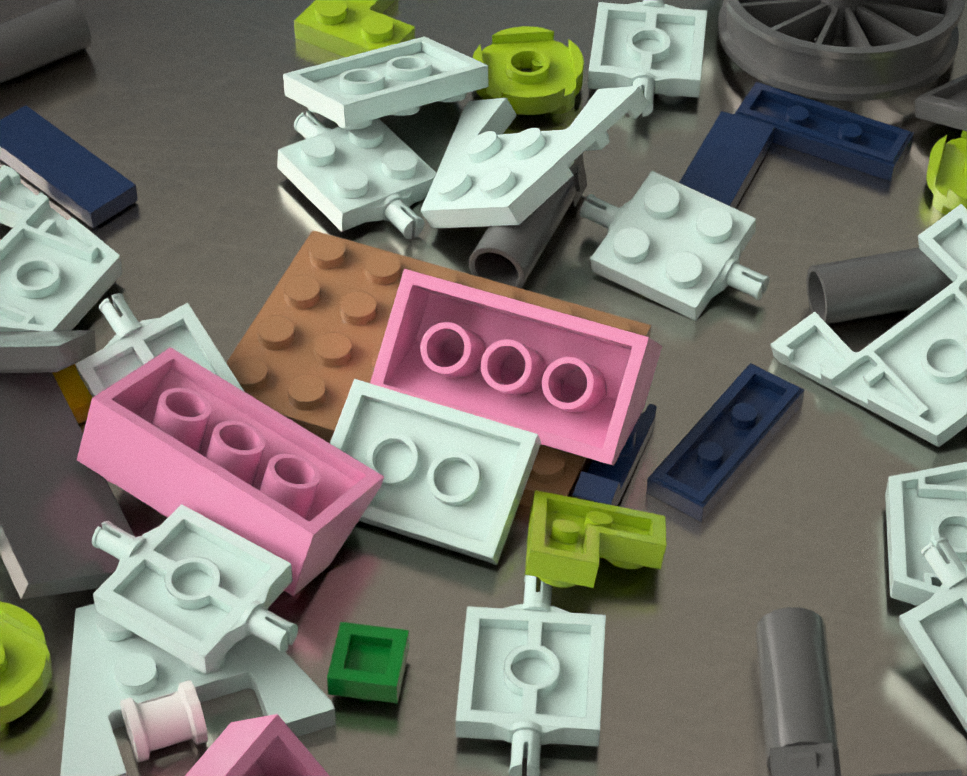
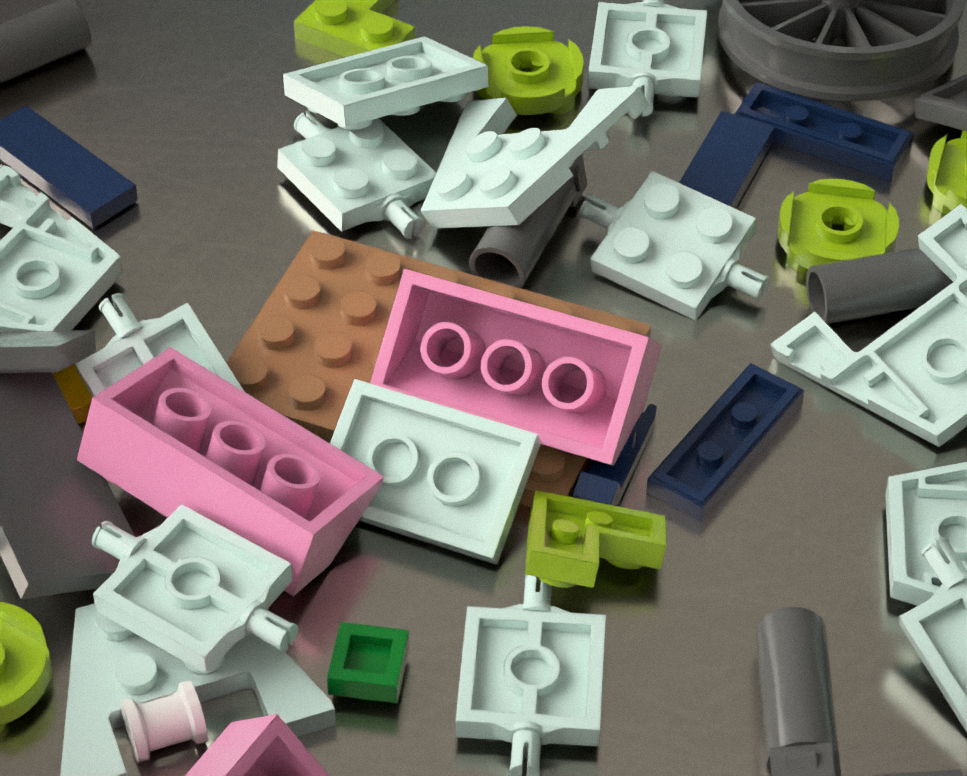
(808, 218): none -> lime plate

